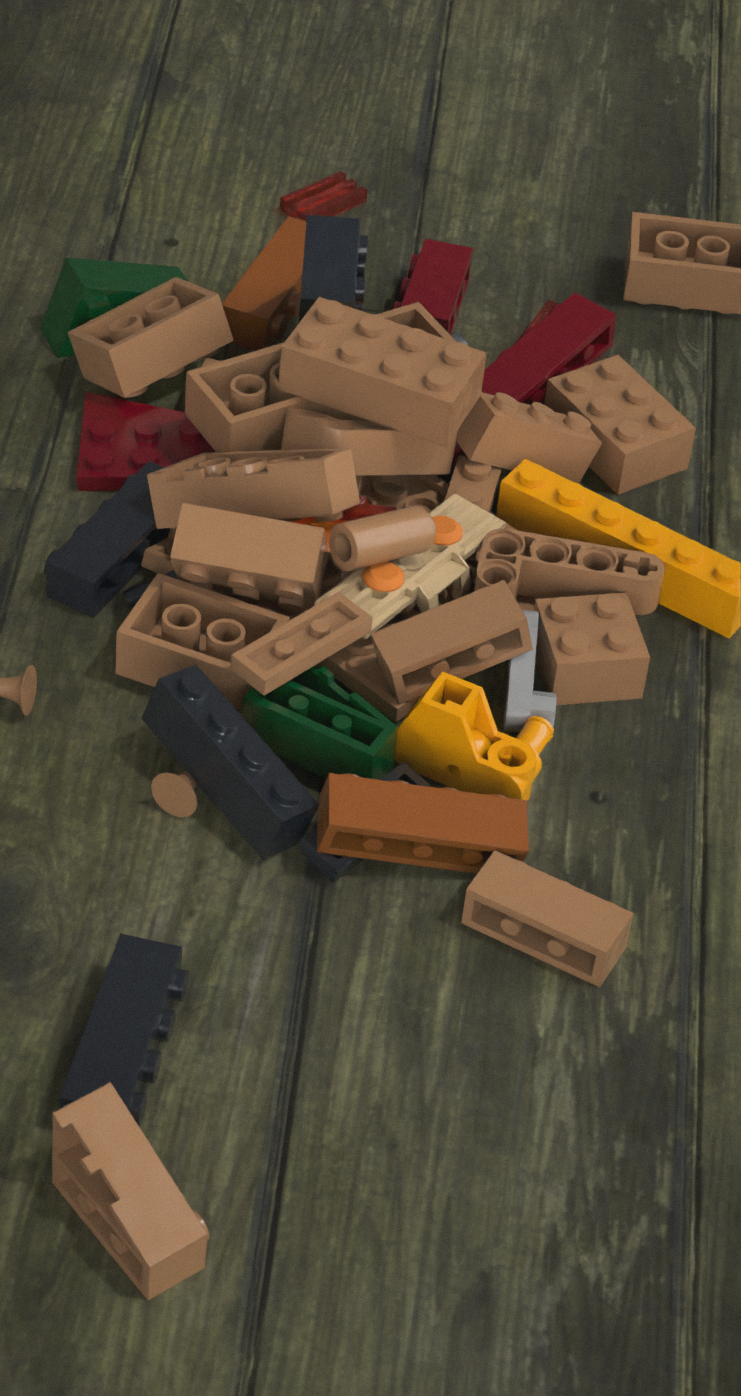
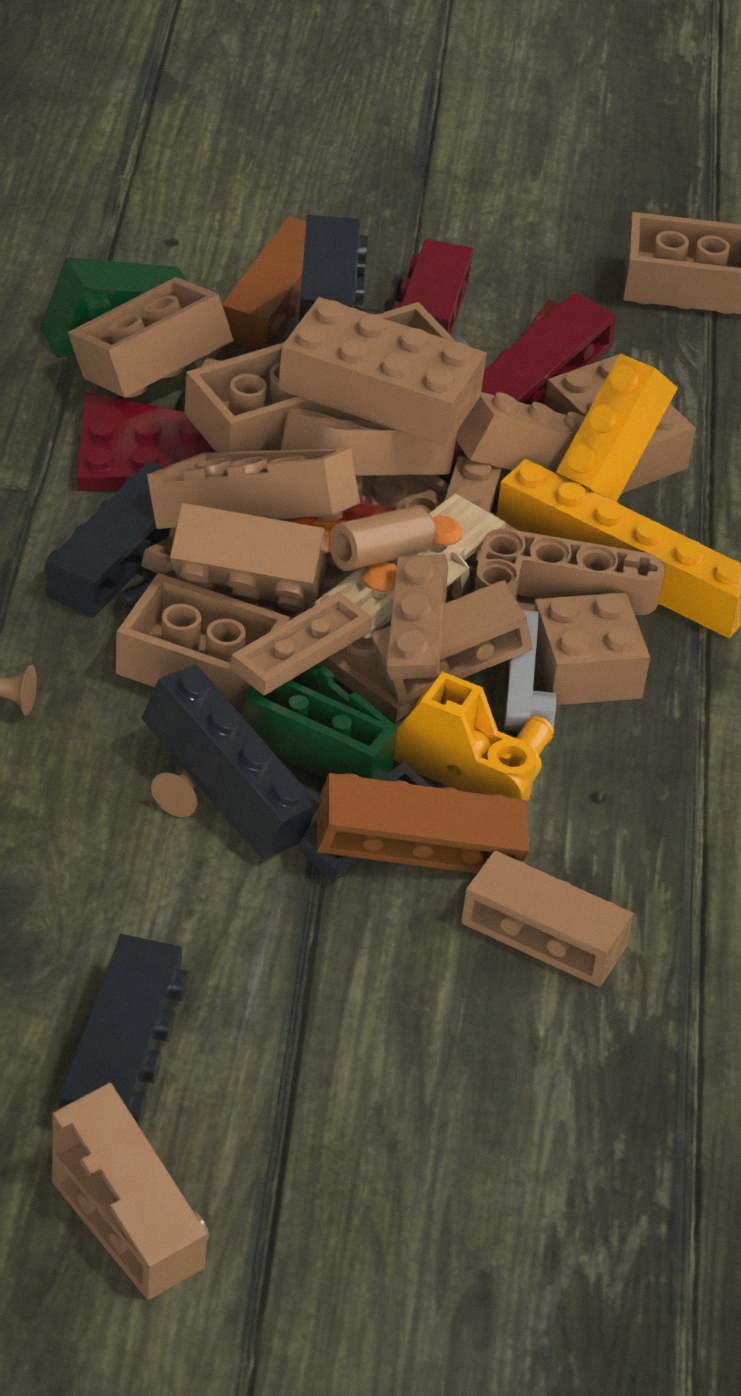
(324, 197): clear red tile -> none
(417, 617): none -> medium nougat plate
(617, 427): none -> light orange brick

